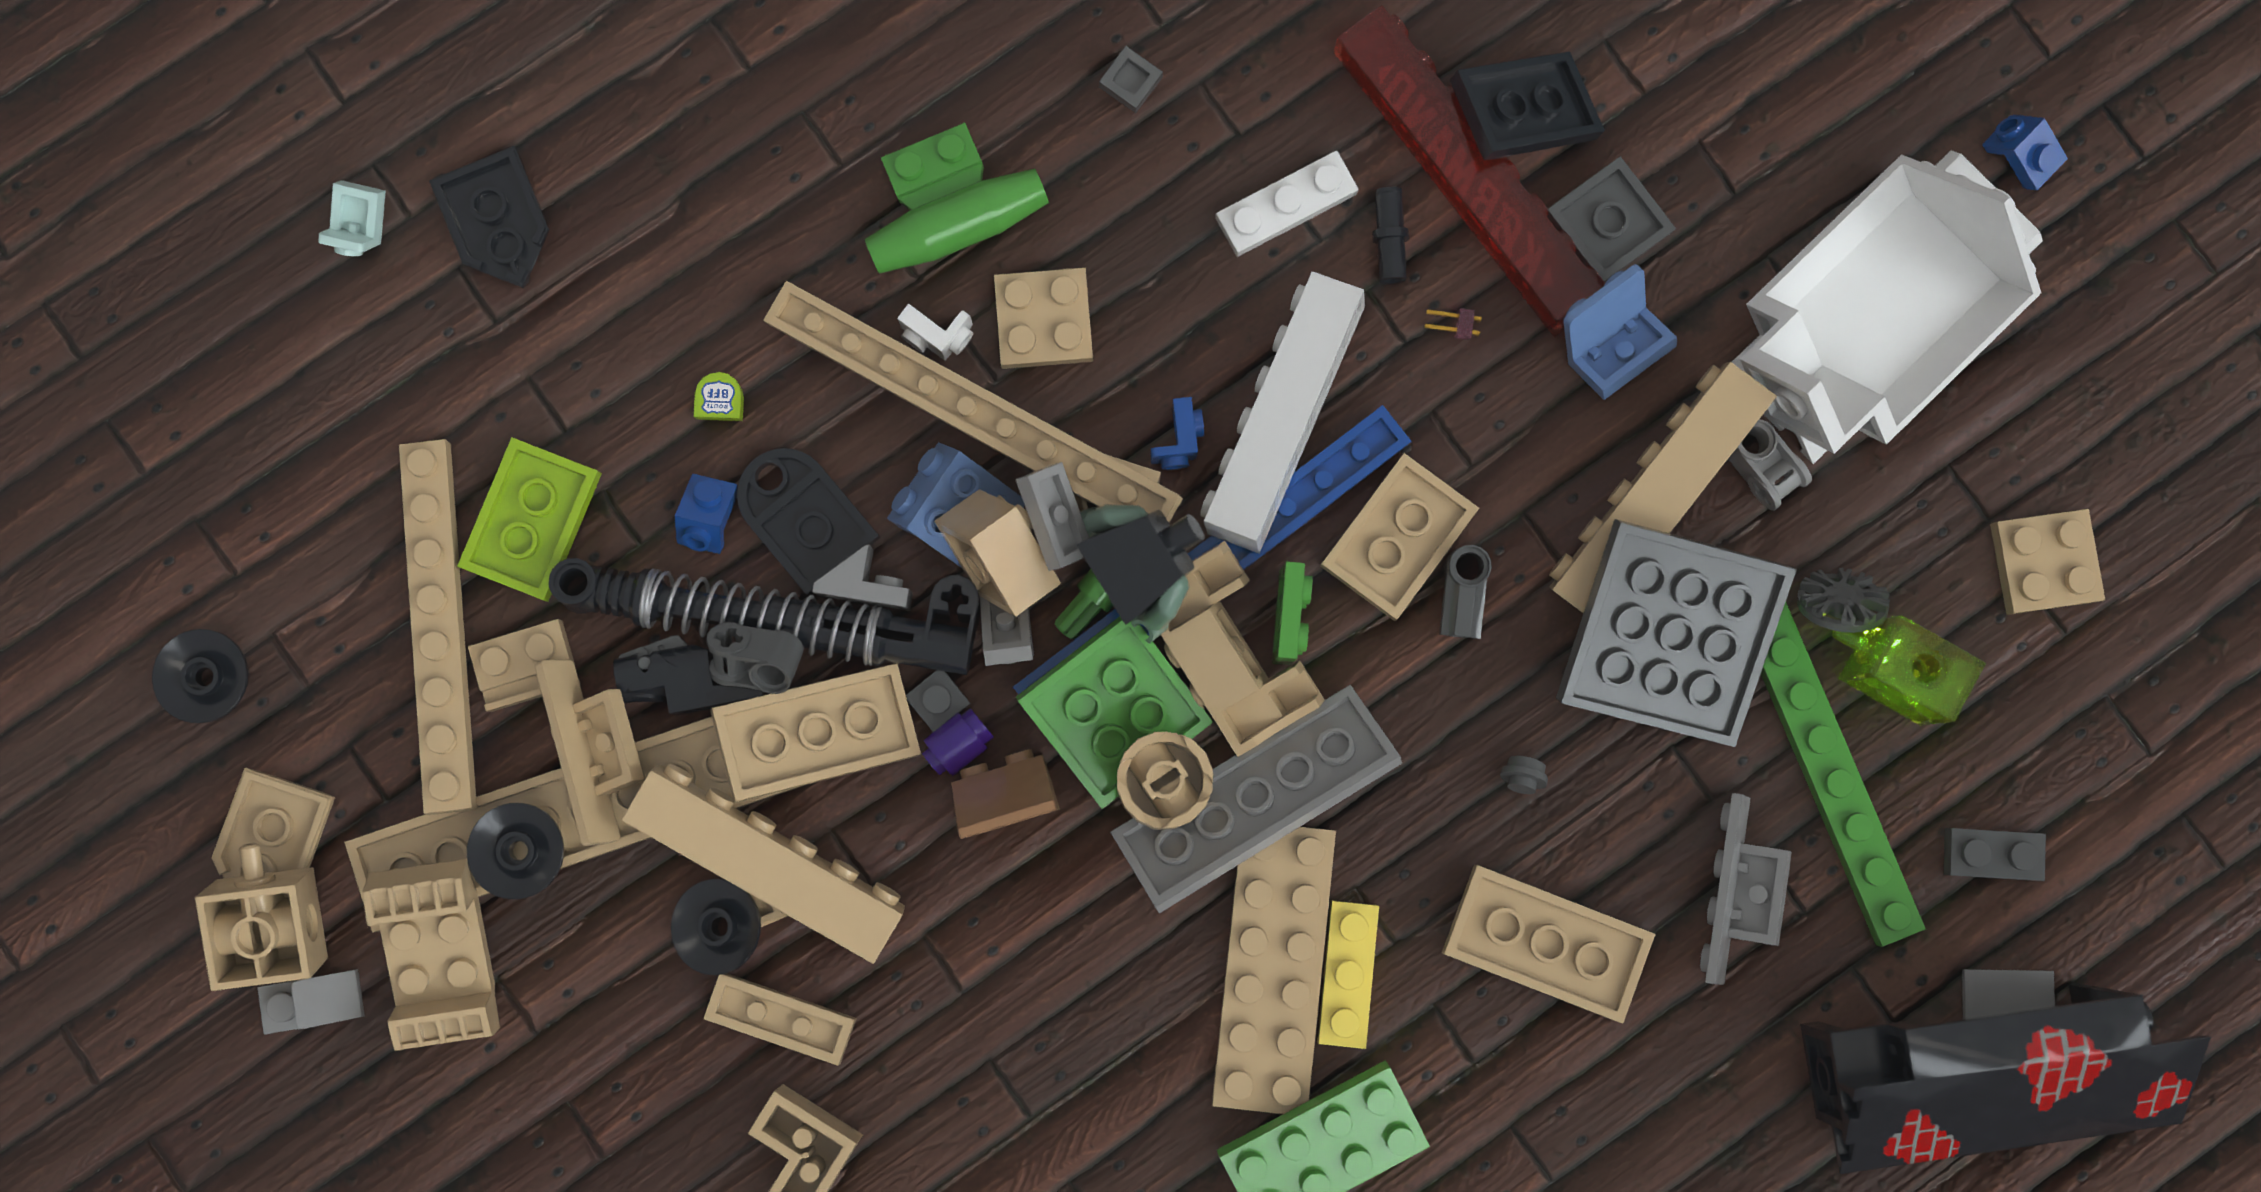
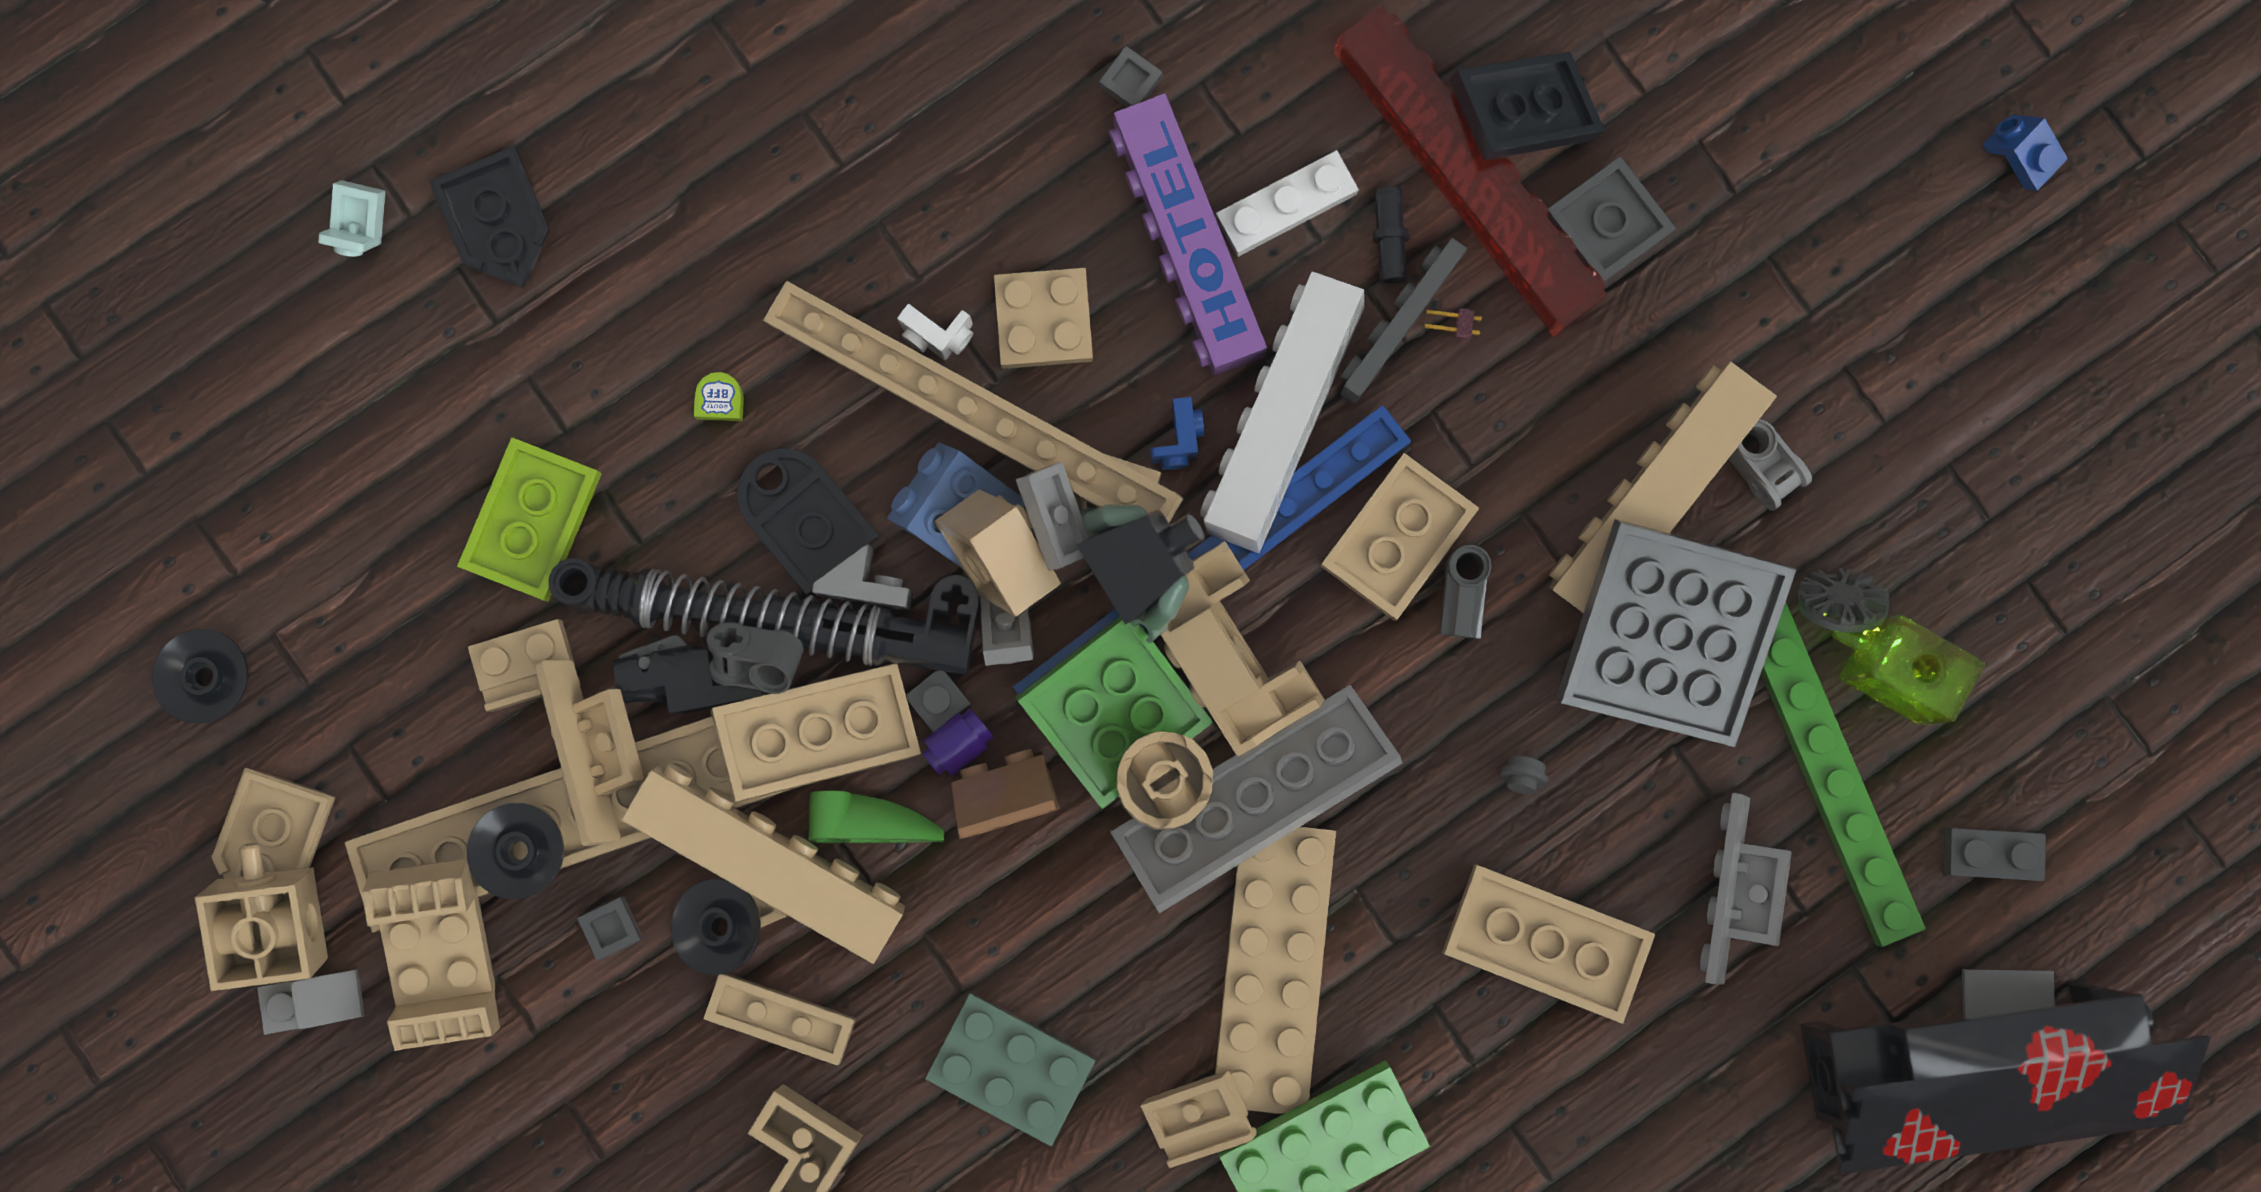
(437, 628): tan plate -> none
(610, 928): none -> dark grey plate
(704, 513): blue bracket -> none
(866, 819): none -> bright green piece
(948, 201): bright green plate -> none
(1010, 1069): none -> sand green plate
(1083, 607): bright green piece -> none
(1188, 236): none -> medium lavender brick
(1198, 1119): none -> tan plate
(1292, 596): bright green plate -> none
(1348, 974): light yellow plate -> none
(1411, 304): none -> dark grey plate
(1614, 333): medium blue bracket -> none
(1890, 303): white panel -> none
(2047, 561): tan plate -> none

